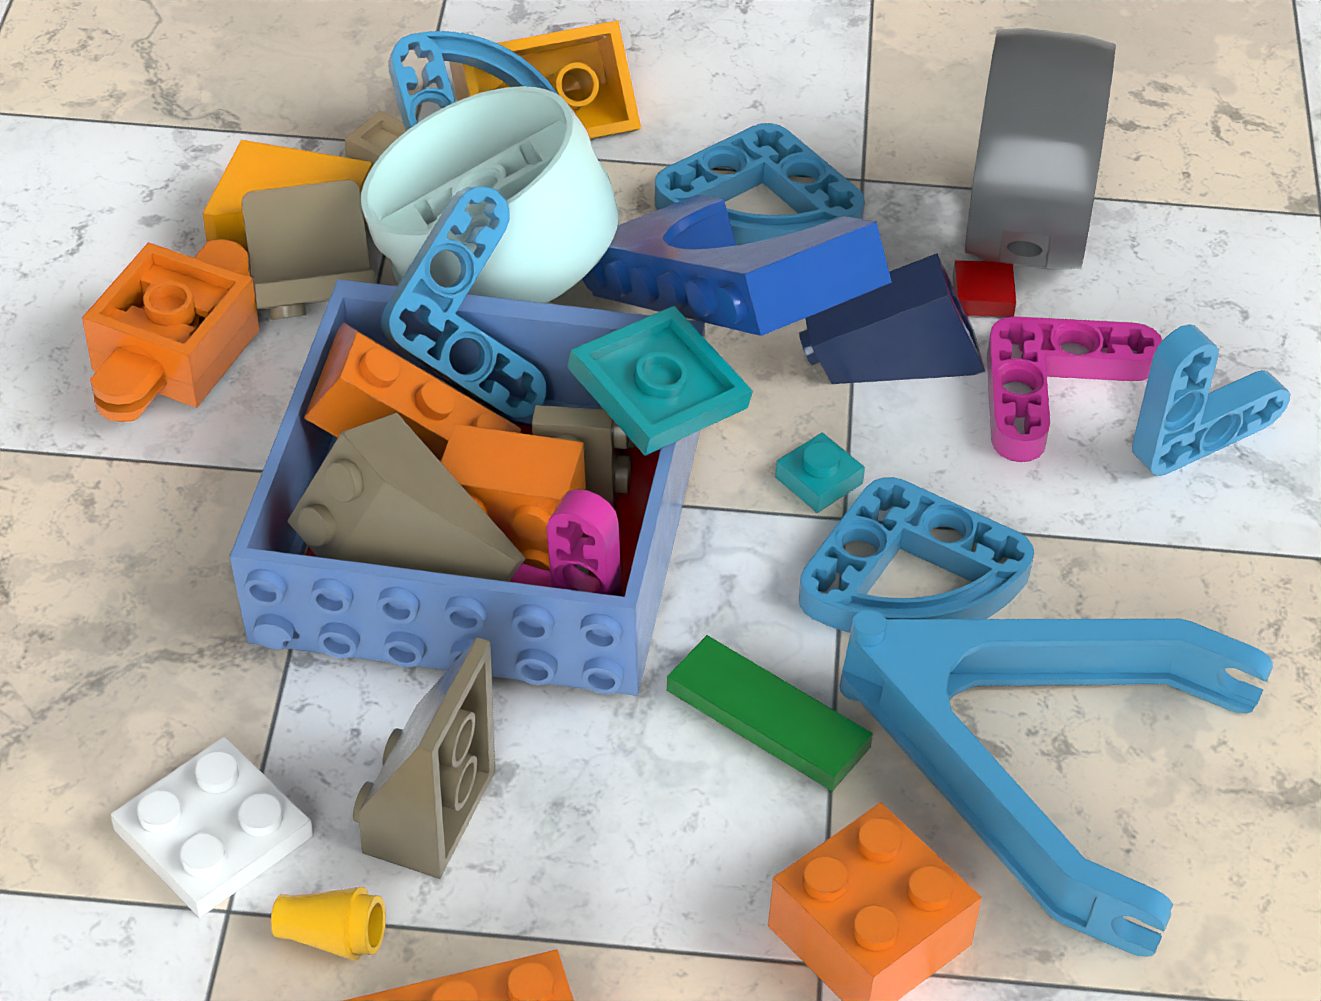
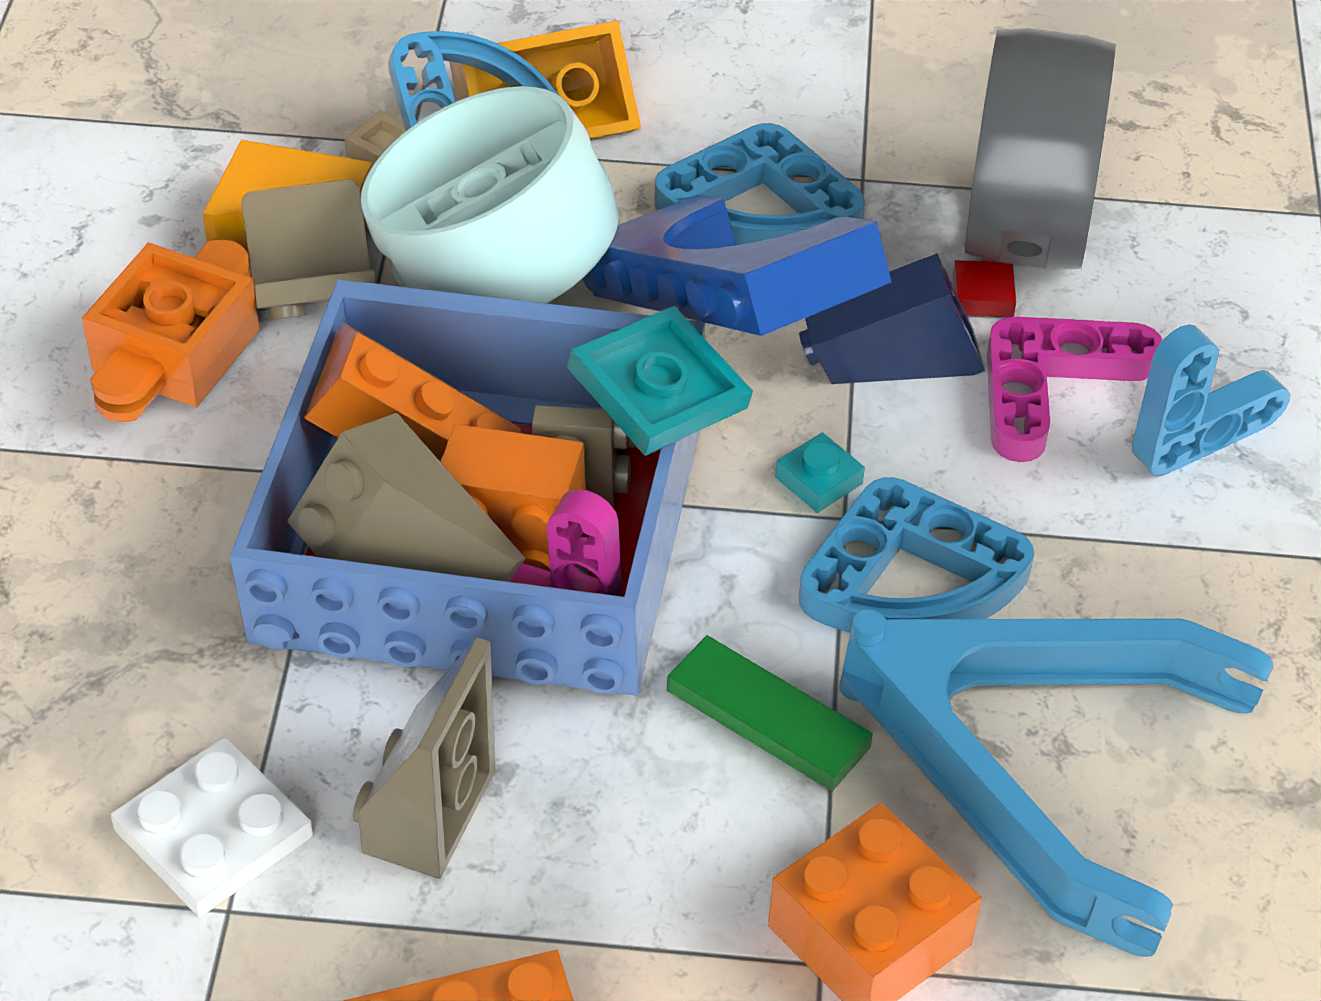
(334, 921): yellow cone -> none
(441, 304): dark azure beam -> none

